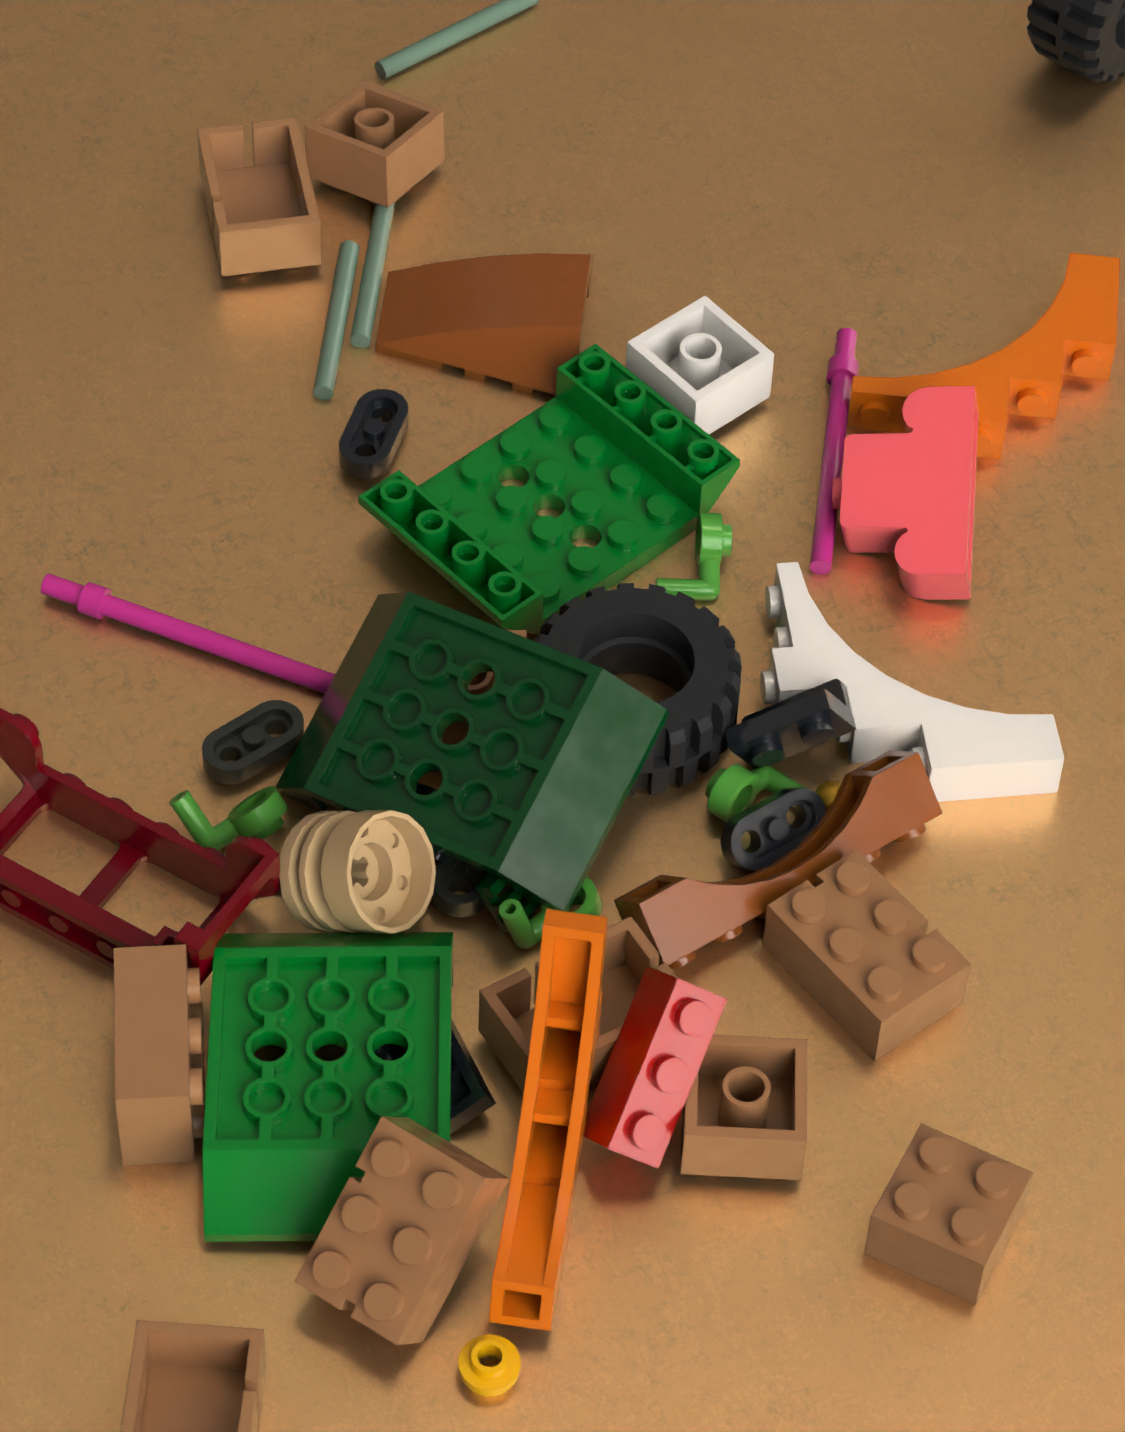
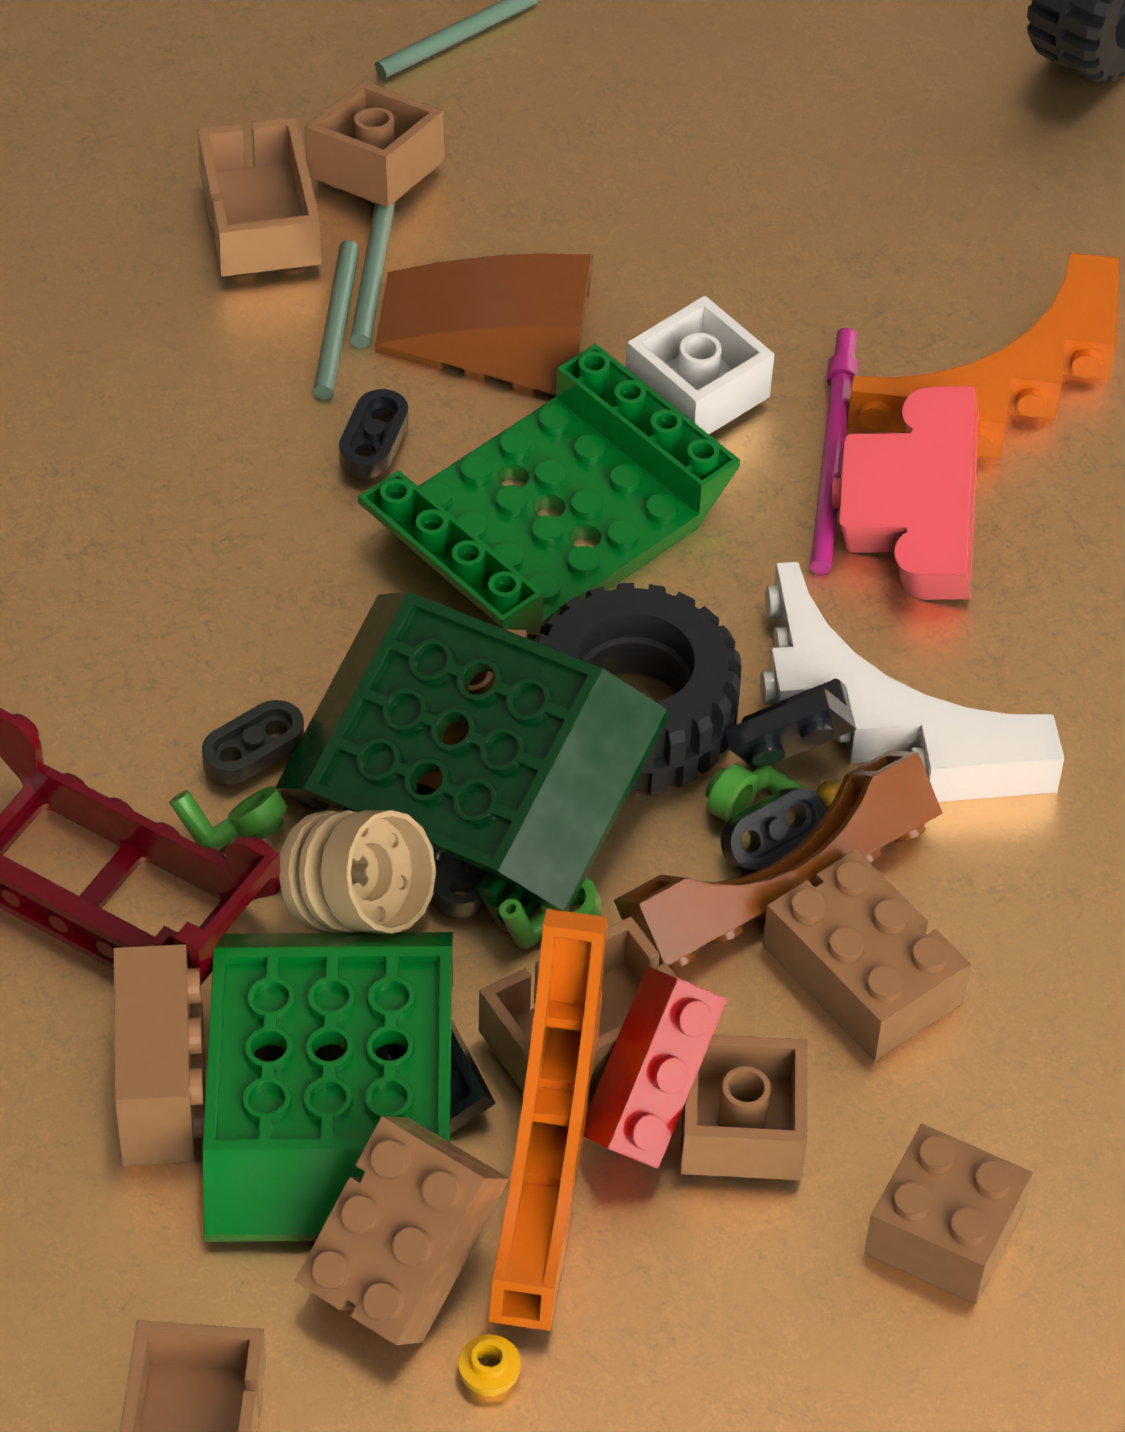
(98, 602): dark pink bar -> none
(711, 543): bright green plate -> none

